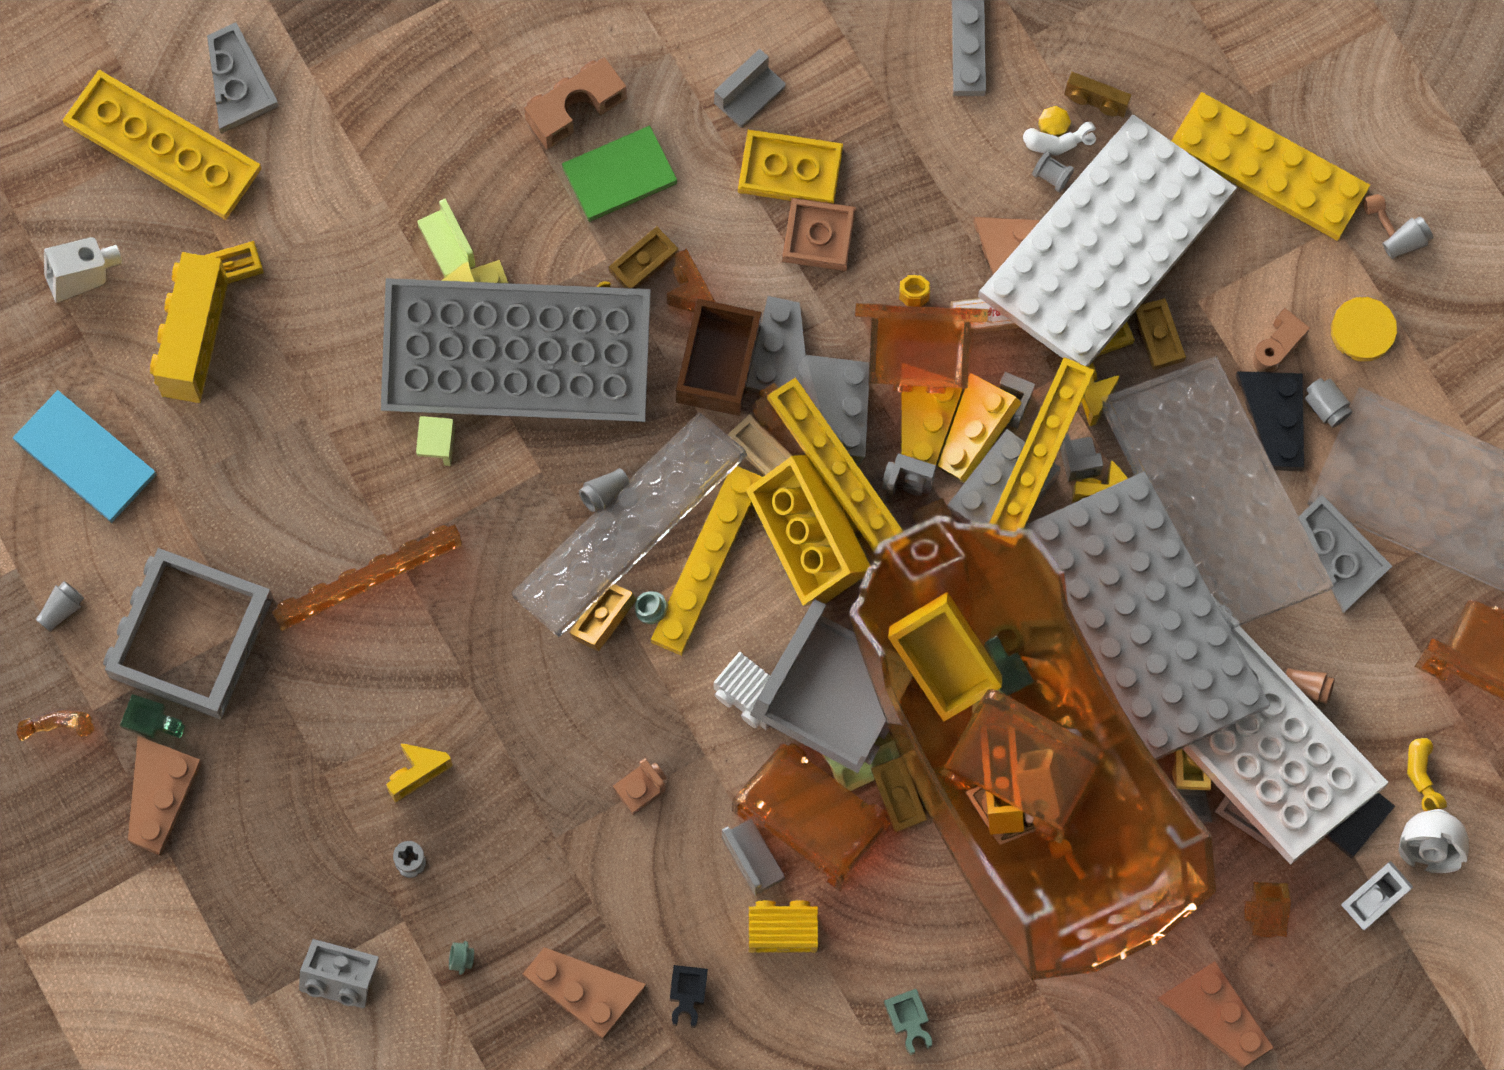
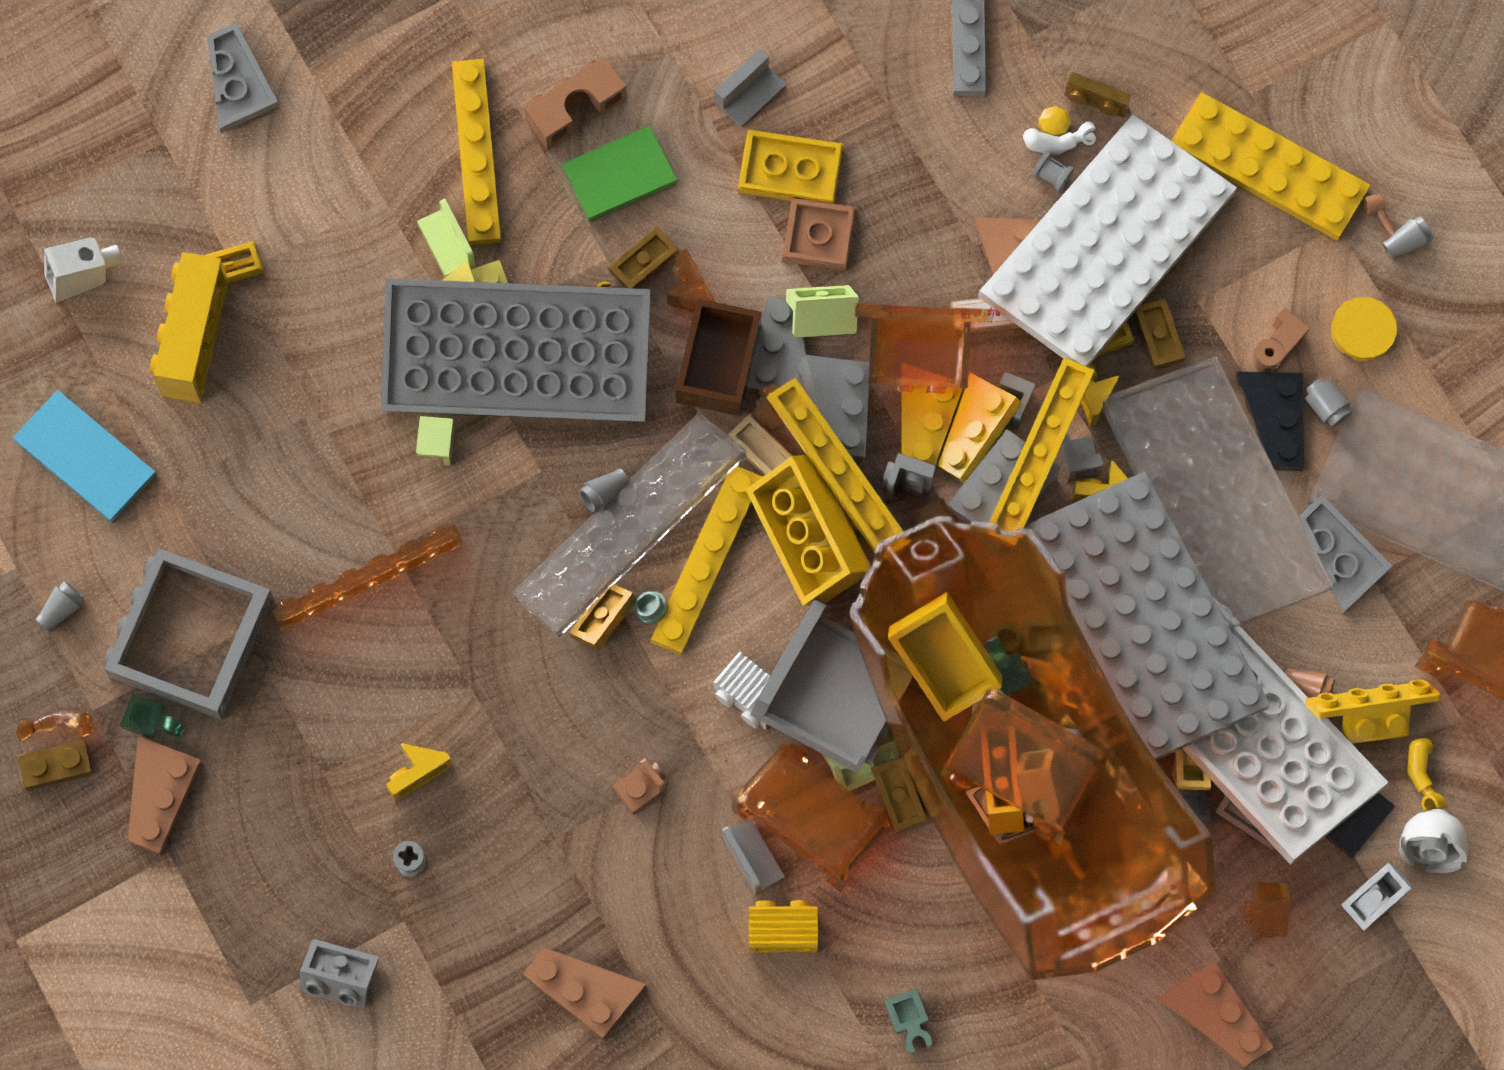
(55, 765): none -> pearl gold plate
(162, 144): yellow plate -> none
(461, 957): sand green plate -> none
(476, 152): none -> yellow plate
(687, 988): black plate -> none
(823, 310): none -> yellowish green panel
(914, 290): yellow tile -> none
(1374, 712): none -> yellow bracket

